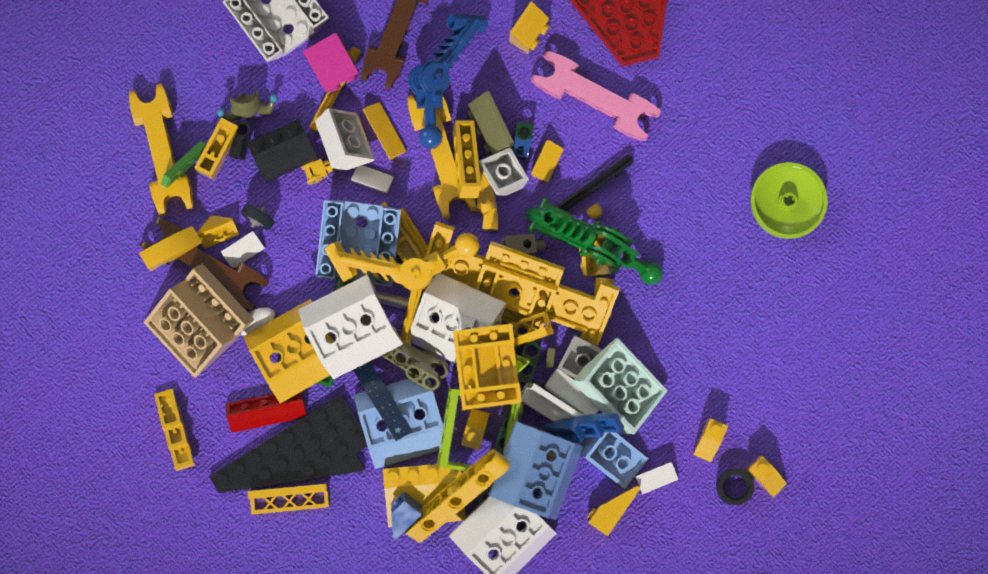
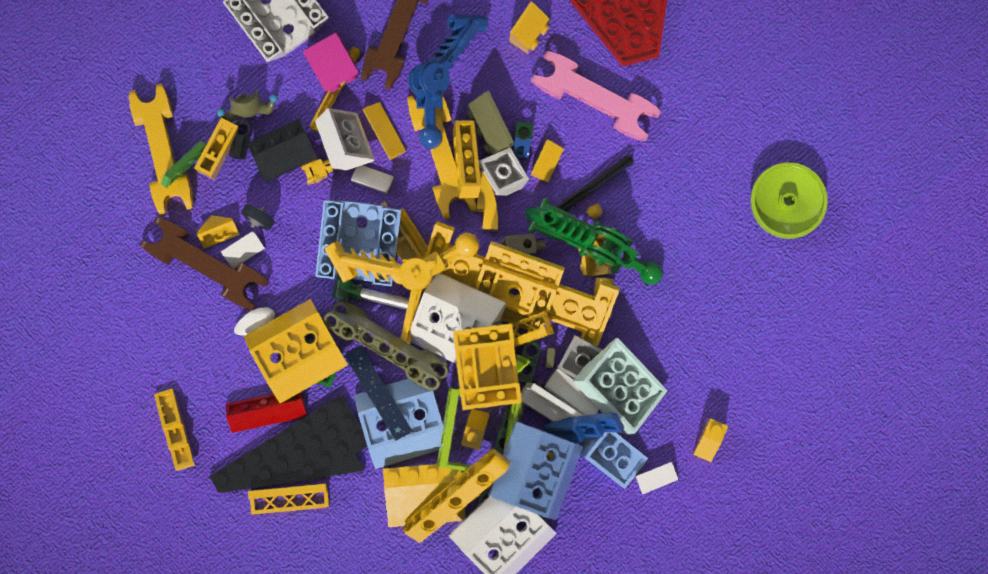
(170, 248): yellow slope -> none
(198, 320): tan slope -> none
(341, 314): white slope -> none
(404, 513): slope -> none
(488, 207): yellow hinge -> none
(609, 513): yellow slope -> none
(749, 486): black tyre -> none
(766, 475): yellow slope -> none

